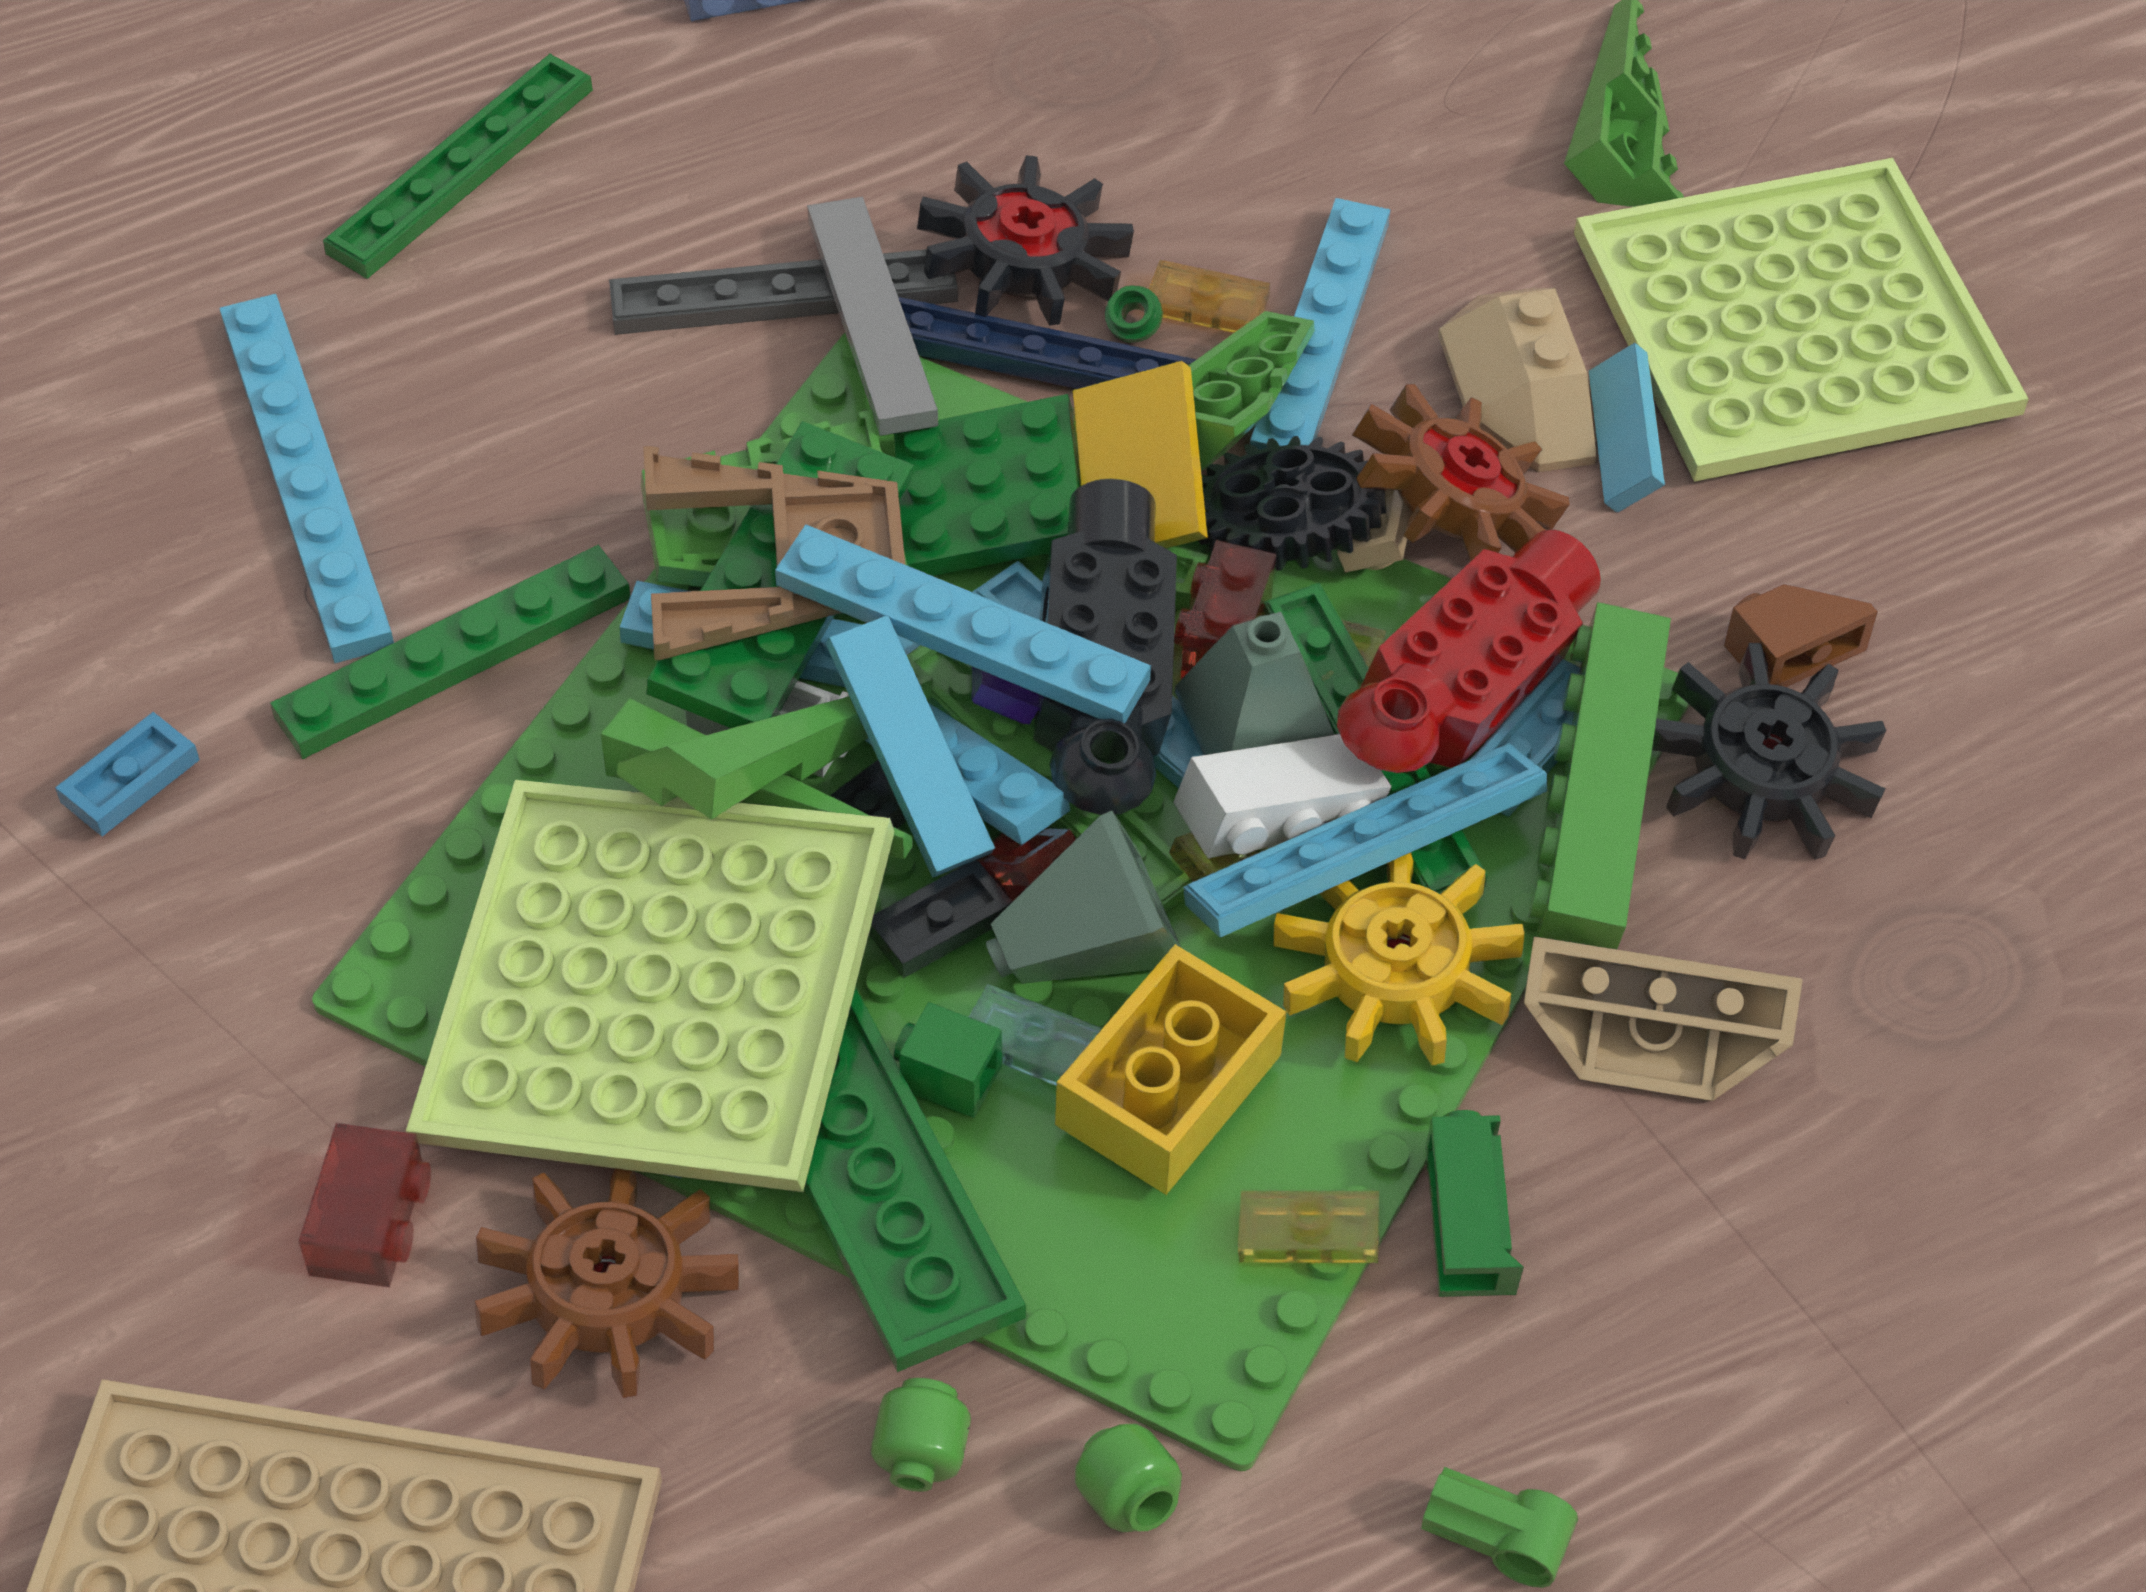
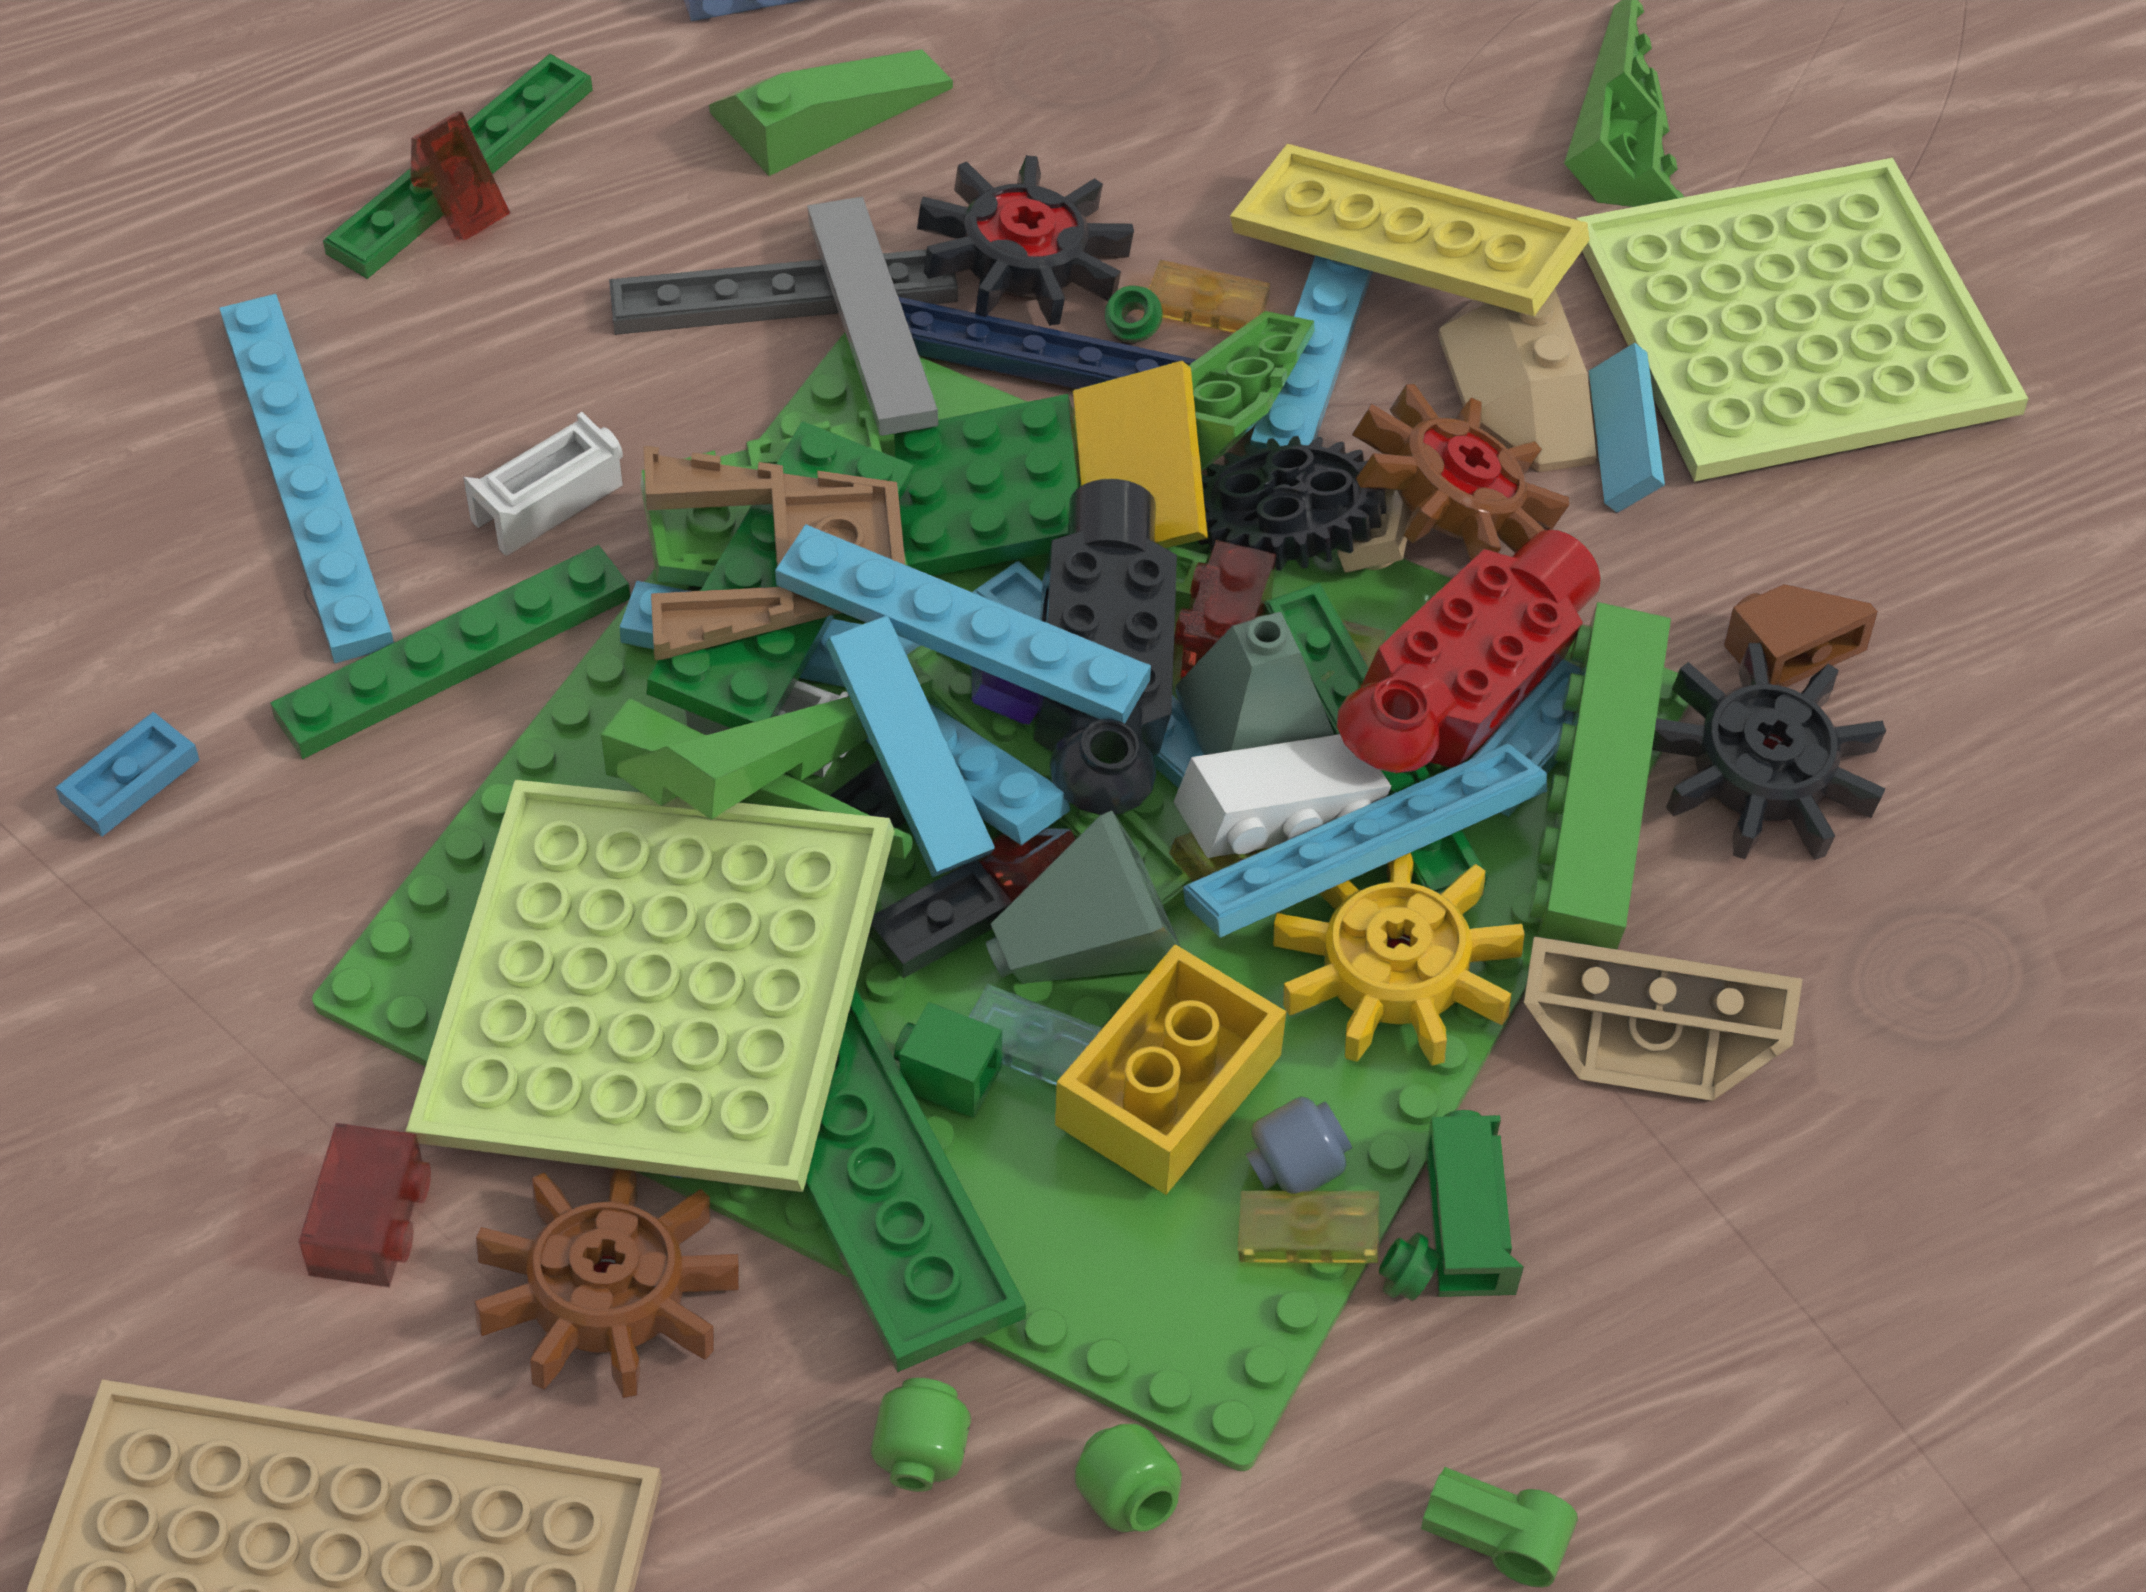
(457, 173): none -> clear red slope
(546, 484): none -> white window
(821, 106): none -> bright green wedge
(1298, 1146): none -> sand blue head
(1408, 1266): none -> green plate
(1411, 229): none -> light yellow plate

